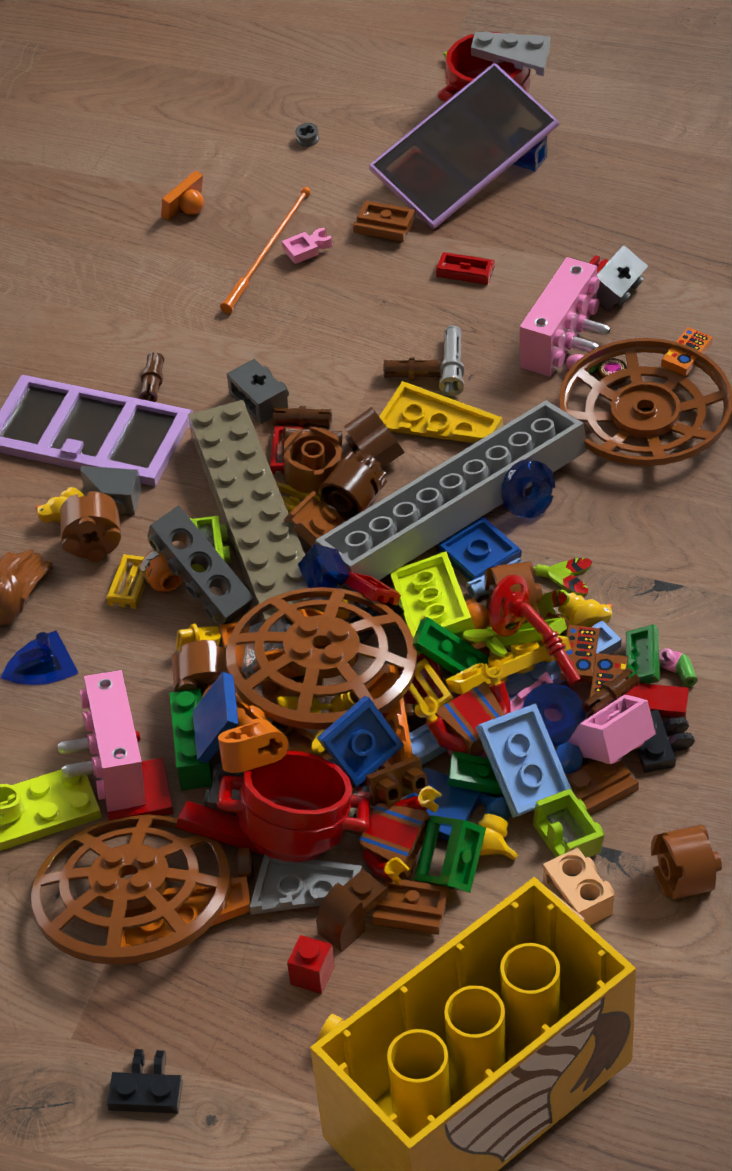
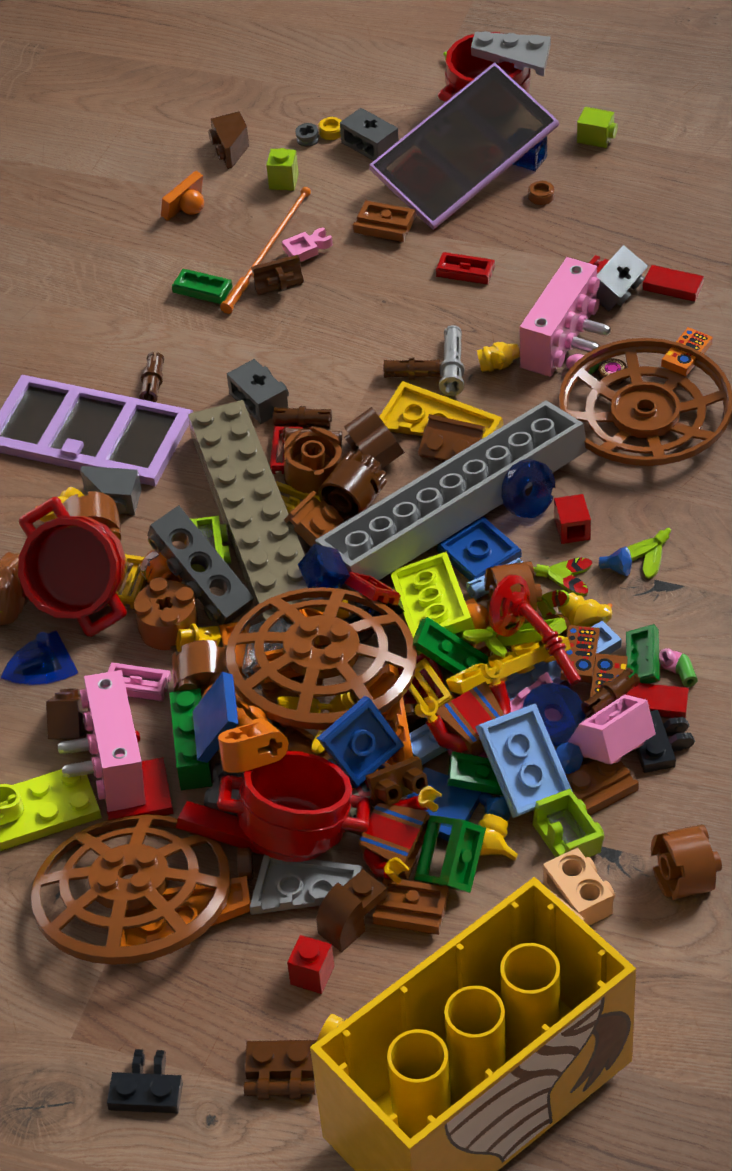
(65, 715): none -> reddish brown slope
(72, 567): none -> red piece
(143, 688): none -> bright pink tile
(163, 610): none -> dark orange brick
(202, 286): none -> green plate
(230, 136): none -> reddish brown slope
(277, 274): none -> reddish brown hips
(279, 1060): none -> reddish brown plate
(282, 169): none -> lime brick
(329, 128): none -> yellow tile
(368, 134): none -> dark grey brick
(448, 437): none -> dark orange plate
(497, 356): none -> yellow animal
(541, 192): none -> dark orange tile
(572, 518): none -> red brick
(596, 127): none -> lime brick
(618, 561): none -> blue rock
(652, 551): none -> lime piece
(673, 283): none -> red tile

